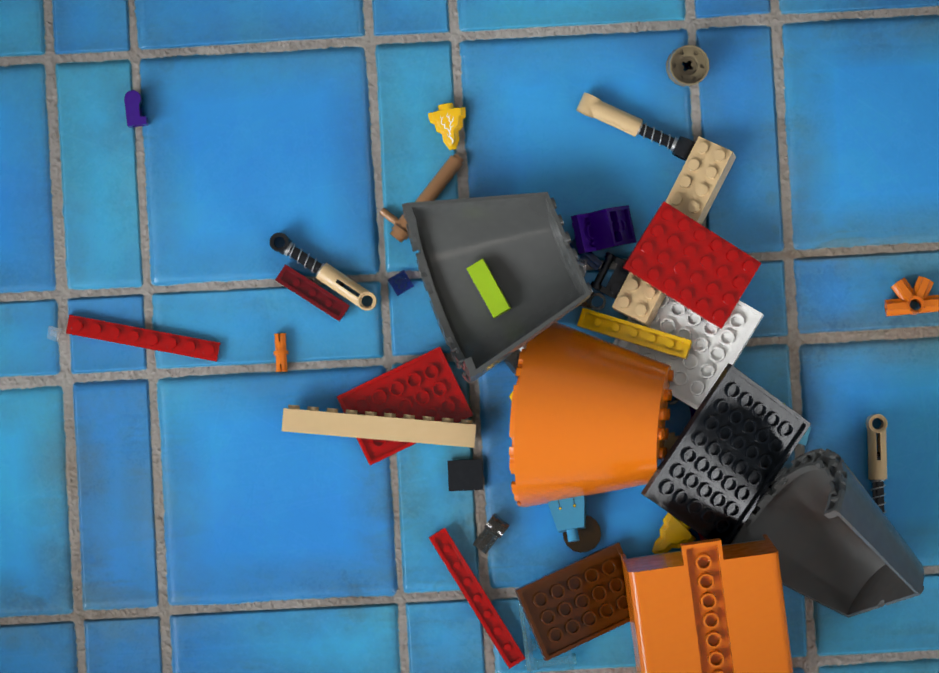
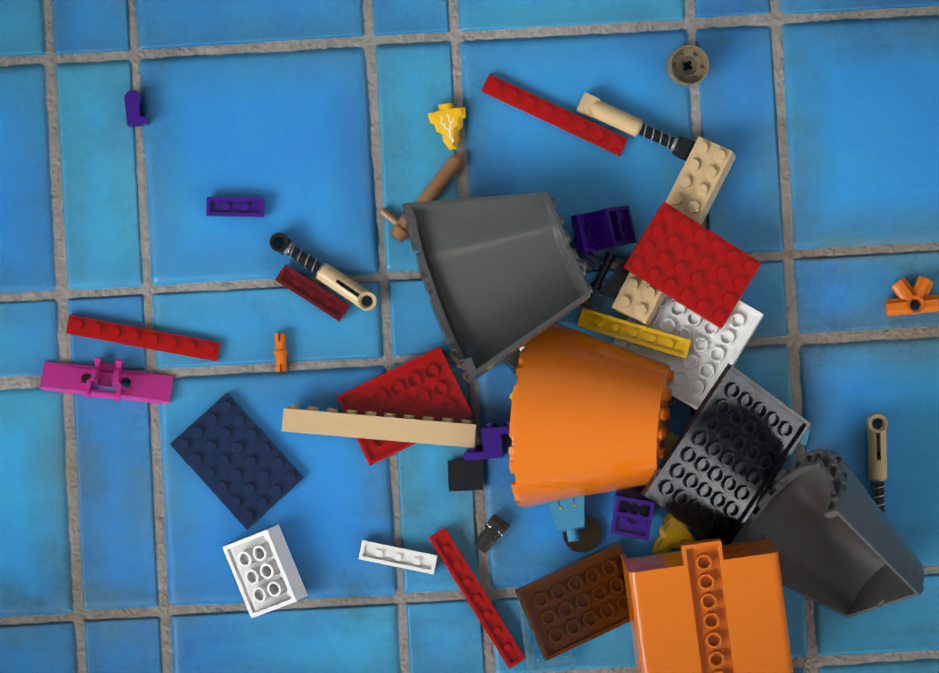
(54, 333): clear piece -> none
(143, 386): none -> dark pink piece
(235, 207): none -> dark purple plate
(237, 461): none -> dark blue plate
(265, 571): none -> white slope
(397, 557): none -> white plate
(400, 283): clear blue tile -> none
(488, 288): lime tile -> none
(491, 443): none -> dark purple bracket
(554, 115): none -> red plate
(632, 513): none -> dark purple bracket

